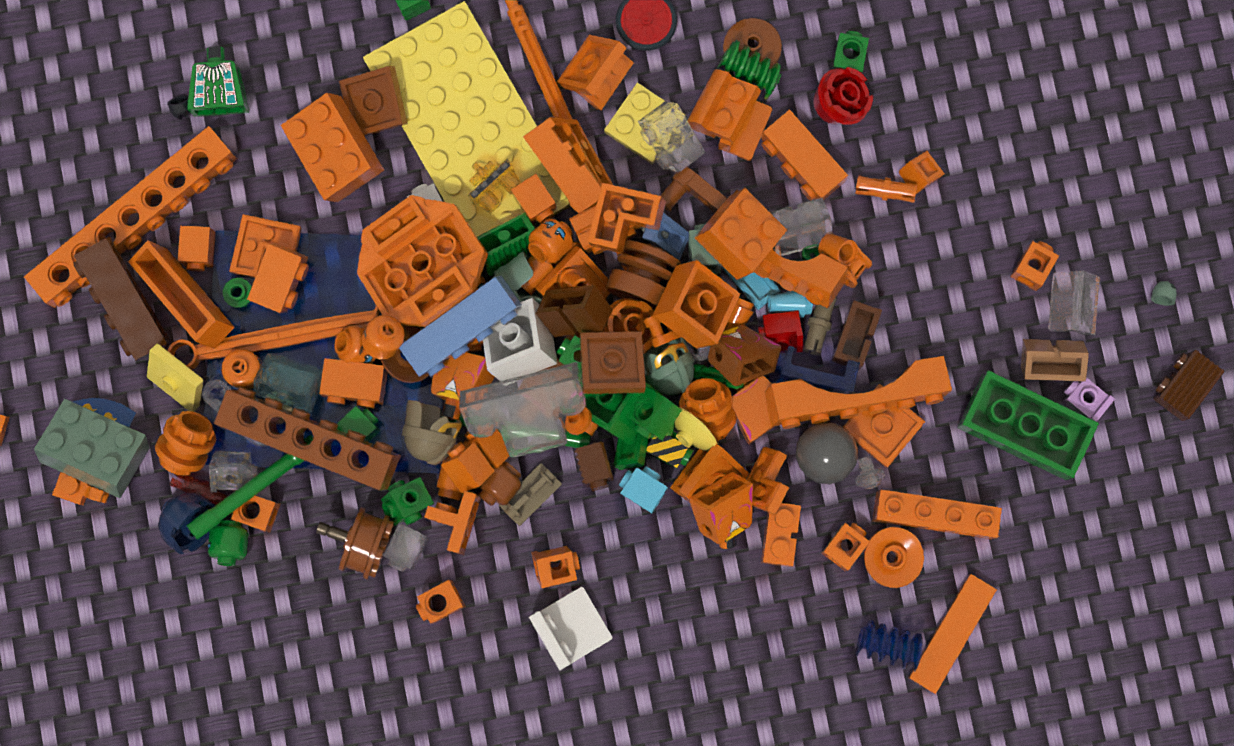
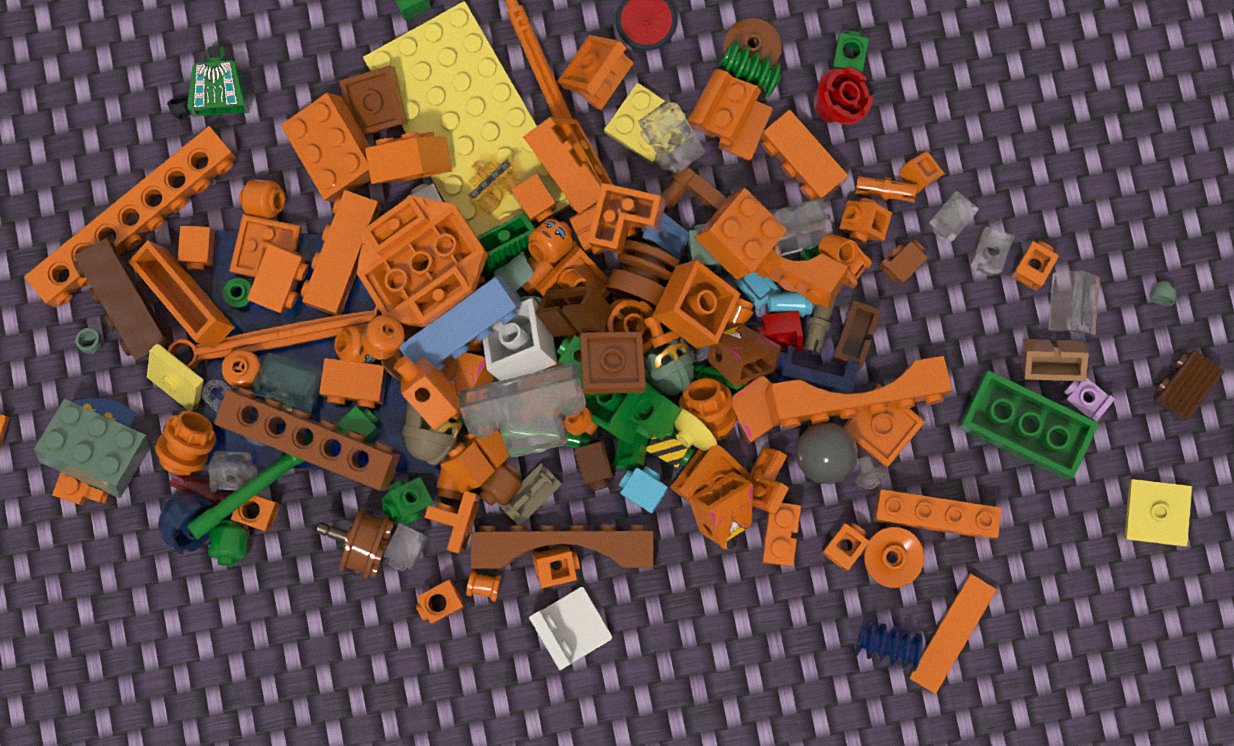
(86, 337): none -> sand green hinge
(262, 198): none -> orange head
(338, 260): none -> orange brick
(408, 158): none -> orange brick
(427, 390): none -> orange torso
(483, 585): none -> orange bush
(499, 549): none -> dark orange arch
(860, 217): none -> orange brick
(904, 262): none -> dark orange brick
(953, 217): none -> clear brick
(982, 259): none -> clear brick
(1158, 512): none -> light yellow plate

